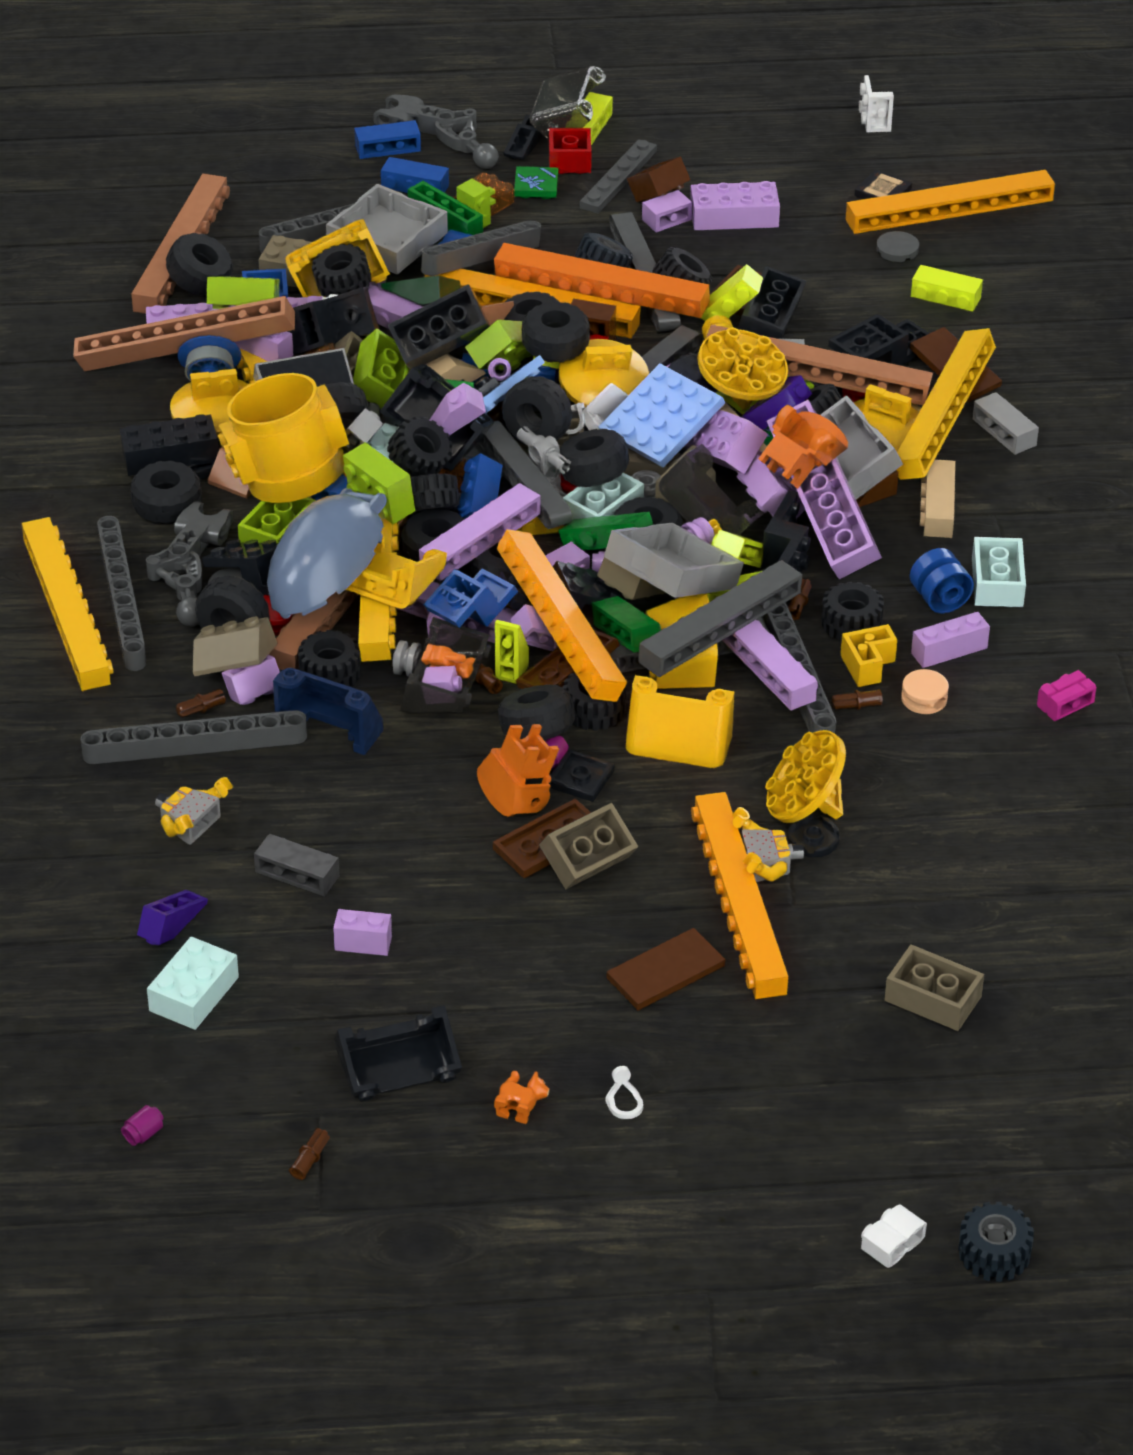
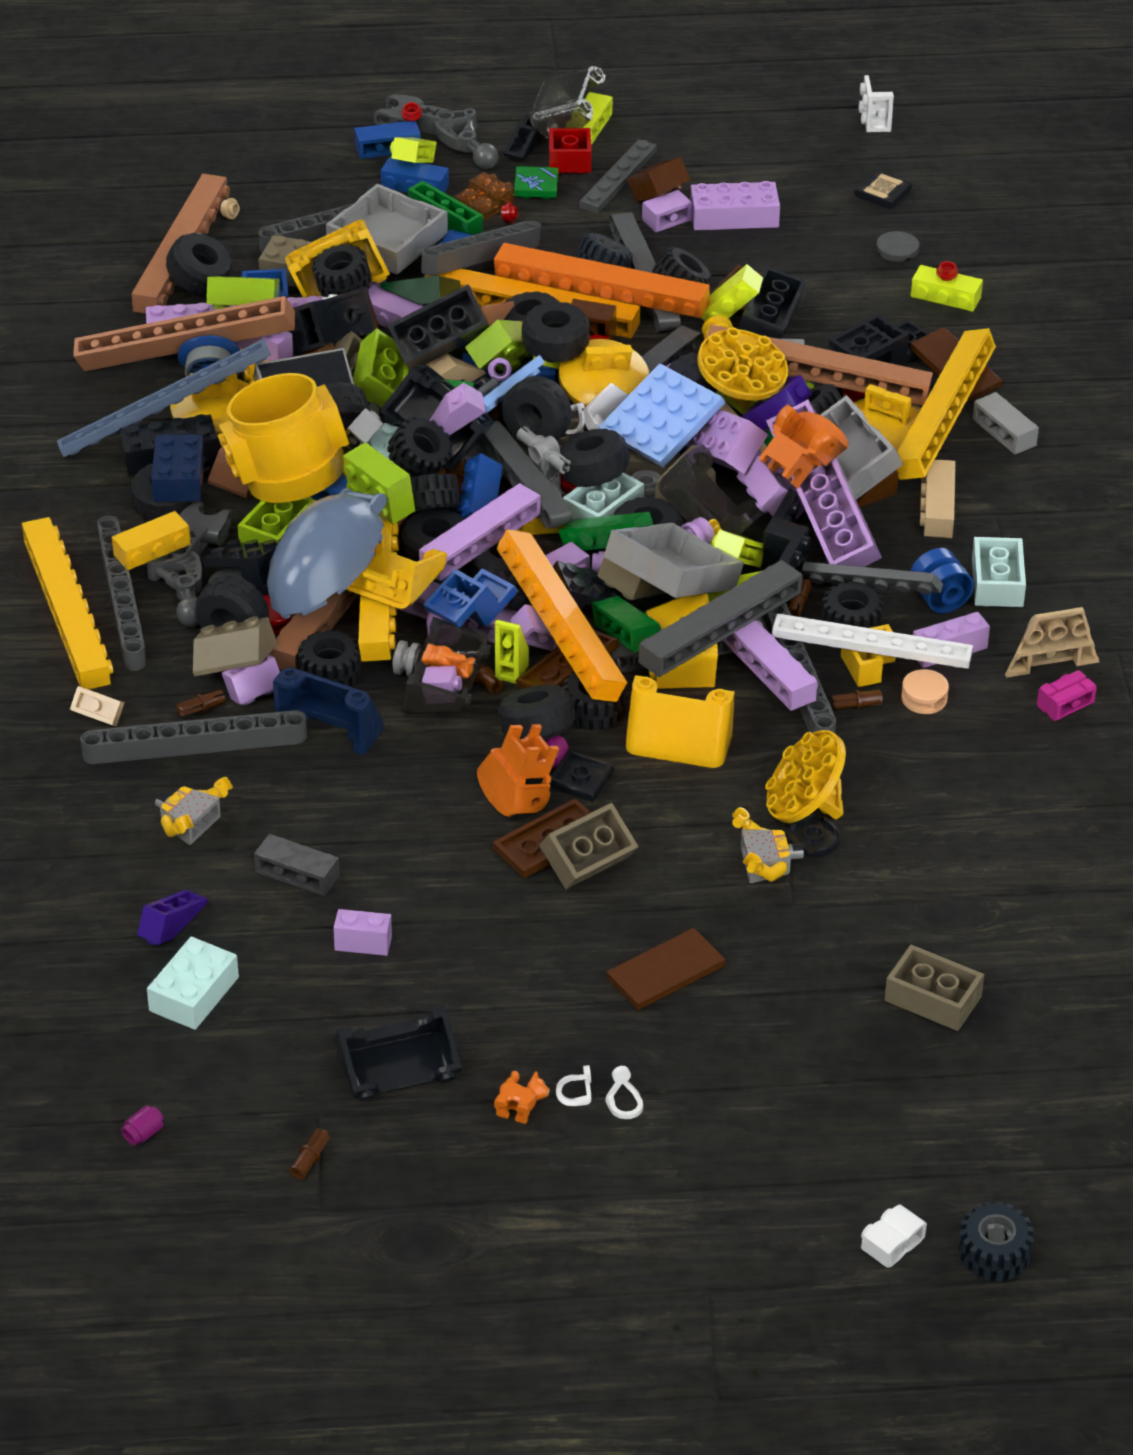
(97, 706): none -> tan plate
(151, 540): none -> yellow brick
(159, 400): none -> sand blue plate
(178, 468): none -> dark blue brick
(230, 208): none -> tan plate
(411, 111): none -> red plate
(413, 149): none -> neon yellow brick
(477, 197): lime brick -> none
(509, 212): none -> red plate
(584, 1100): none -> white piece
(740, 896): light orange brick -> none
(872, 641): none -> white plate
(875, 577): none -> dark grey plate
(947, 271): none -> red plate
(949, 201): light orange brick -> none
(1054, 639): none -> tan wedge

